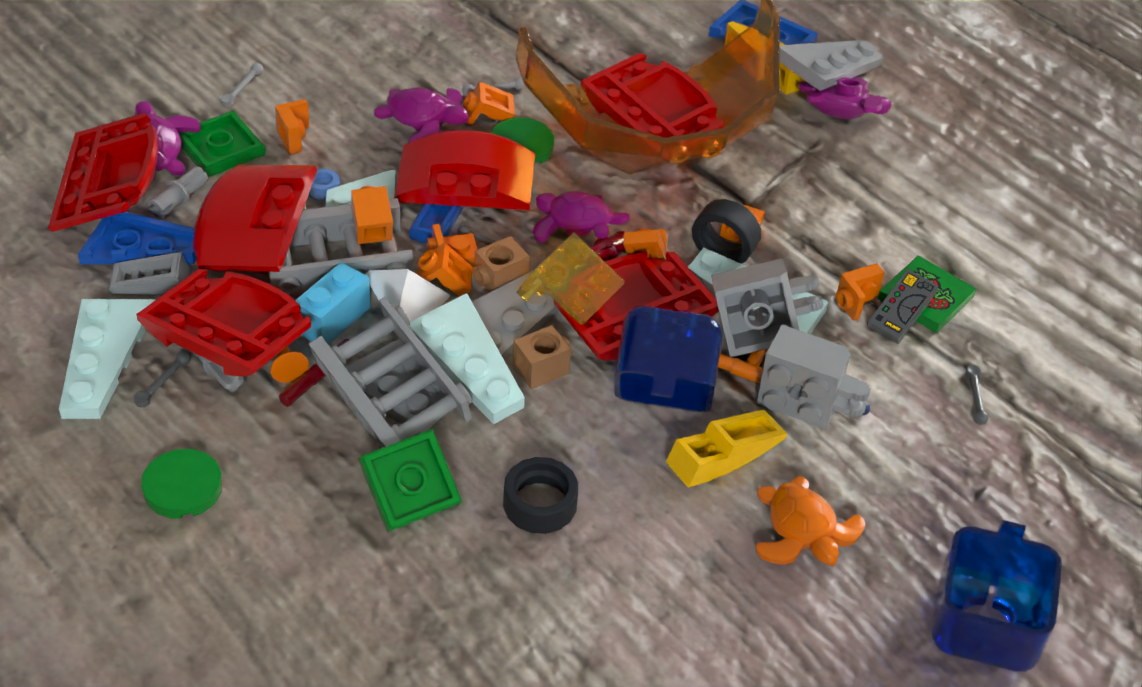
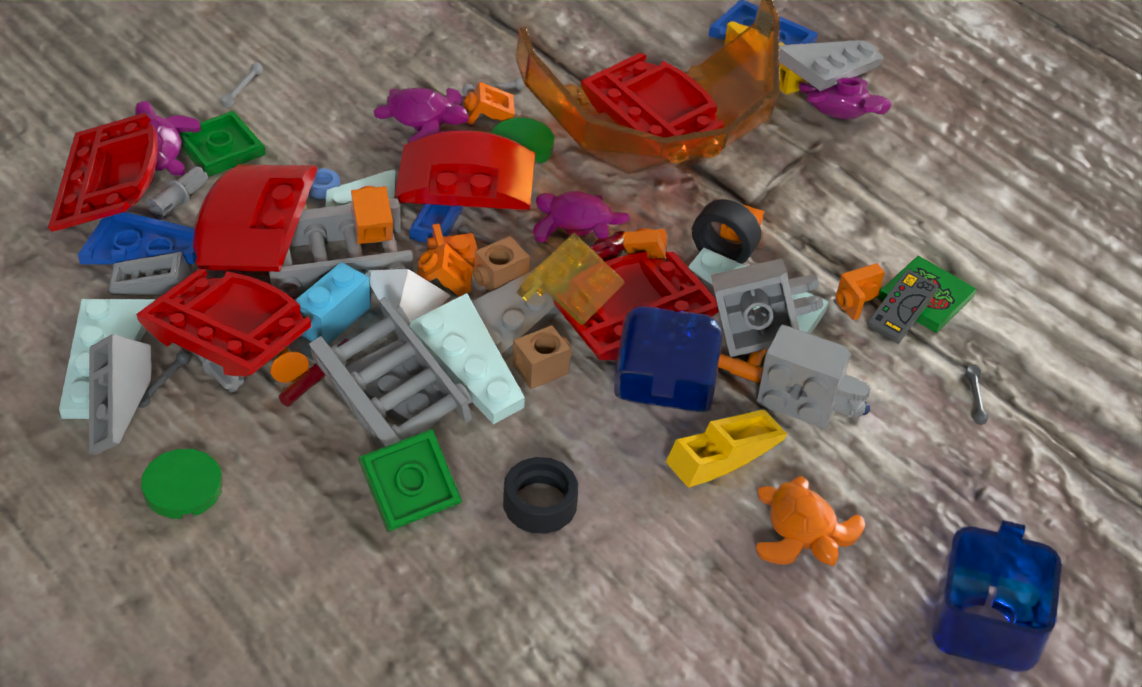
(117, 381): none -> light grey slope
(291, 123): orange bracket -> none

